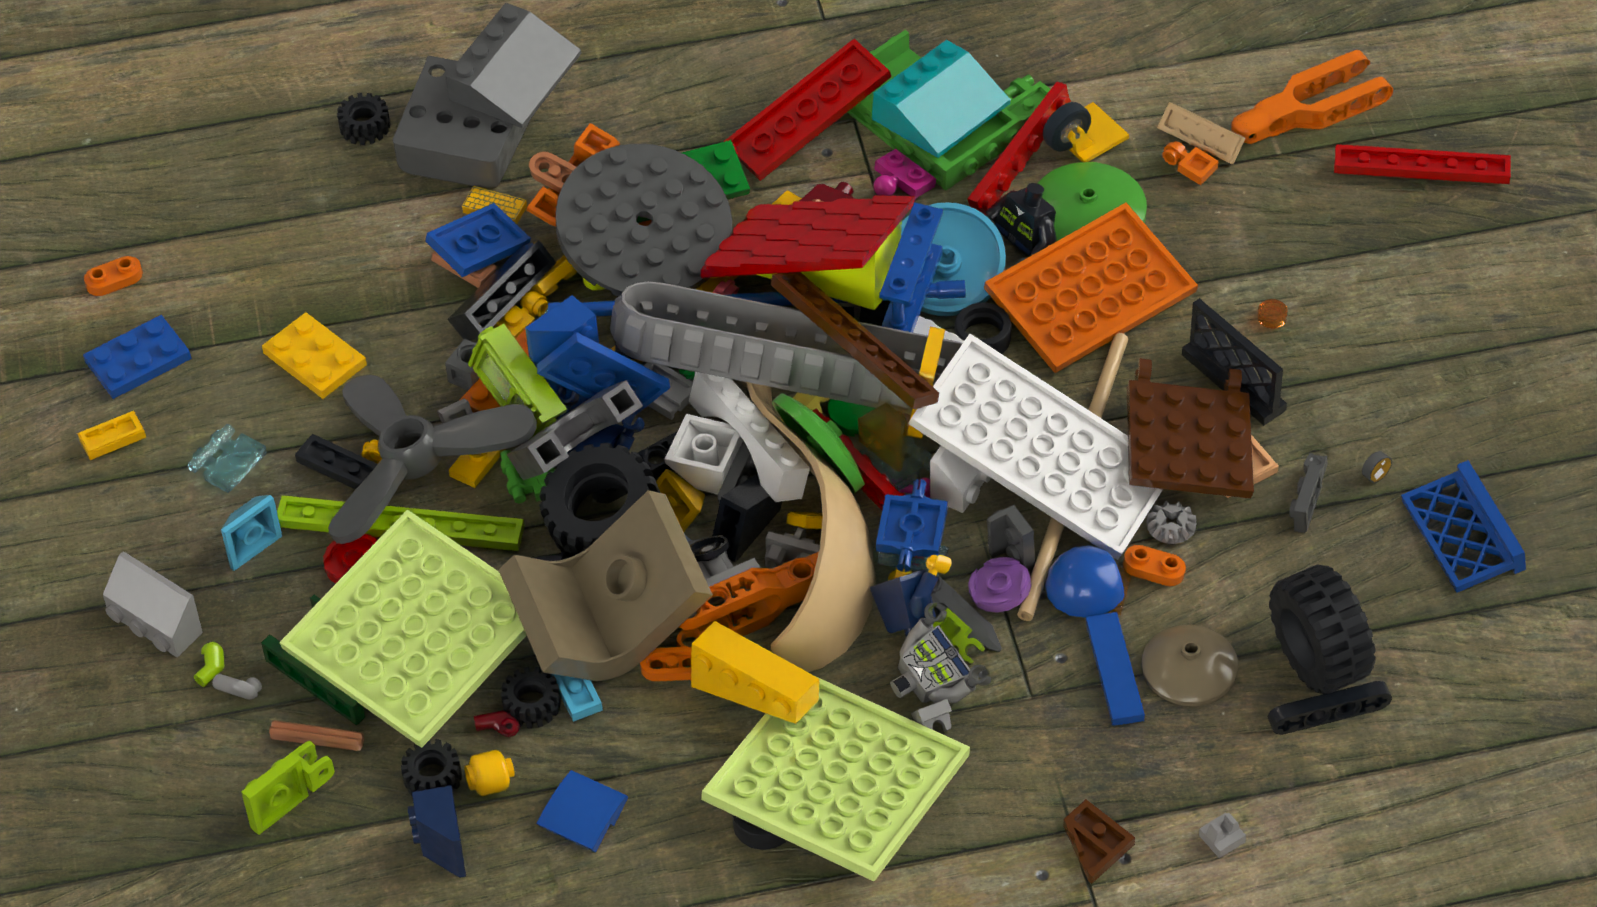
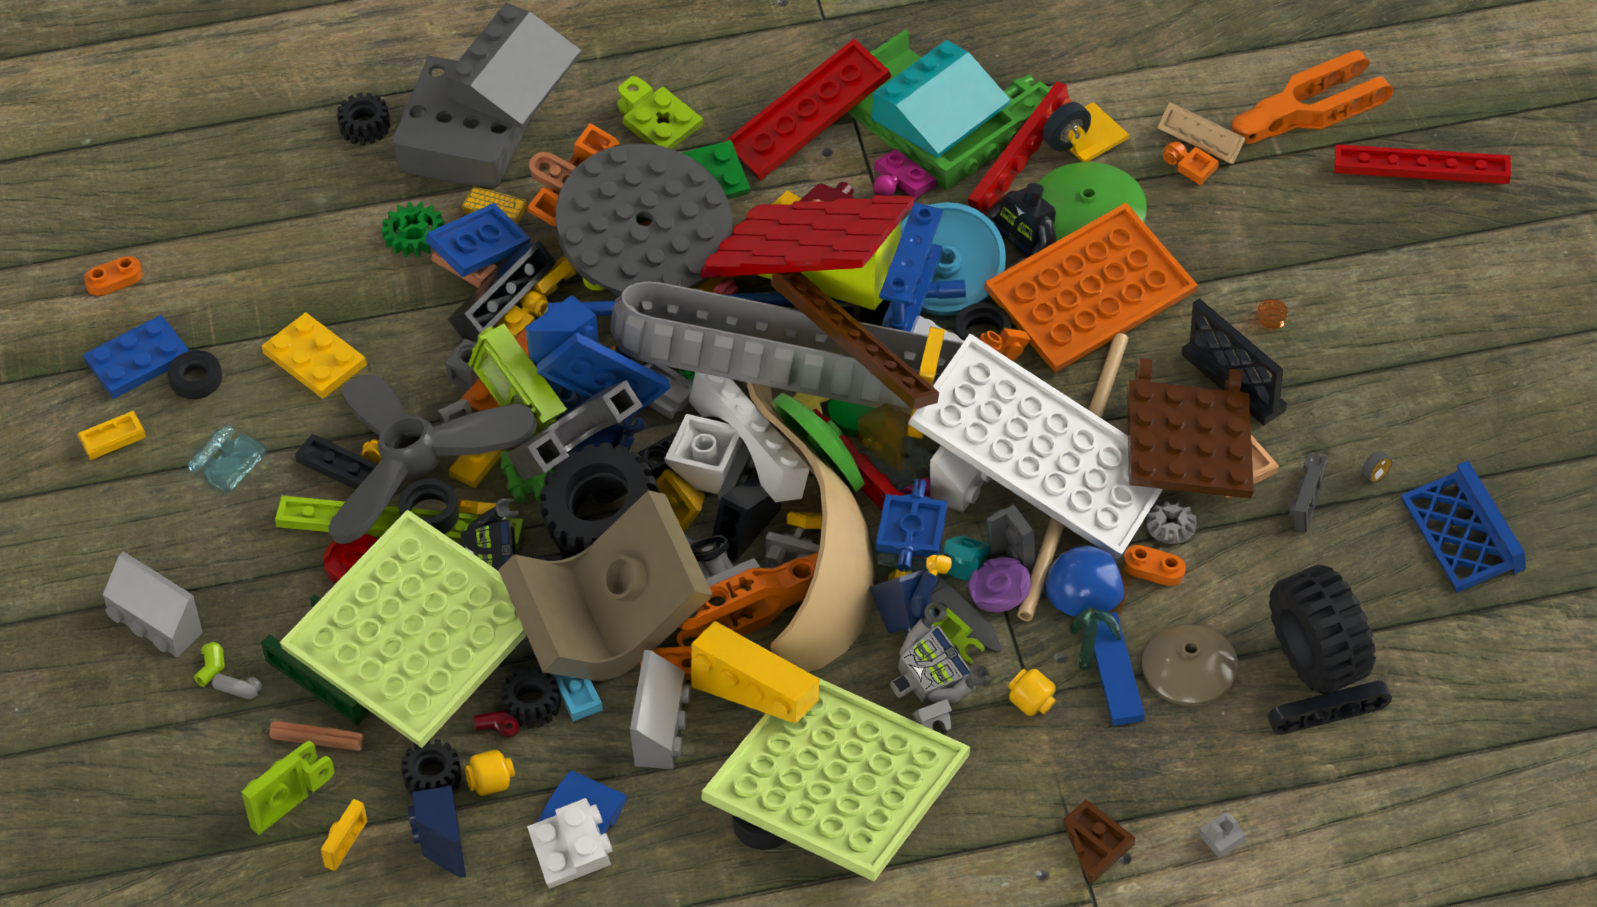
(191, 360): none -> black tyre
(250, 530): medium azure slope -> none
(343, 835): none -> yellow plate
(412, 228): none -> green gear
(436, 490): none -> black tyre
(476, 507): none -> yellow tile
(492, 535): none -> torso
(570, 843): none -> white plate
(647, 107): none -> lime plate
(659, 713): none -> light grey slope
(965, 555): none -> teal slope
(1008, 342): none -> orange plate
(1032, 692): none -> yellow head
(1090, 619): none -> clear green piece

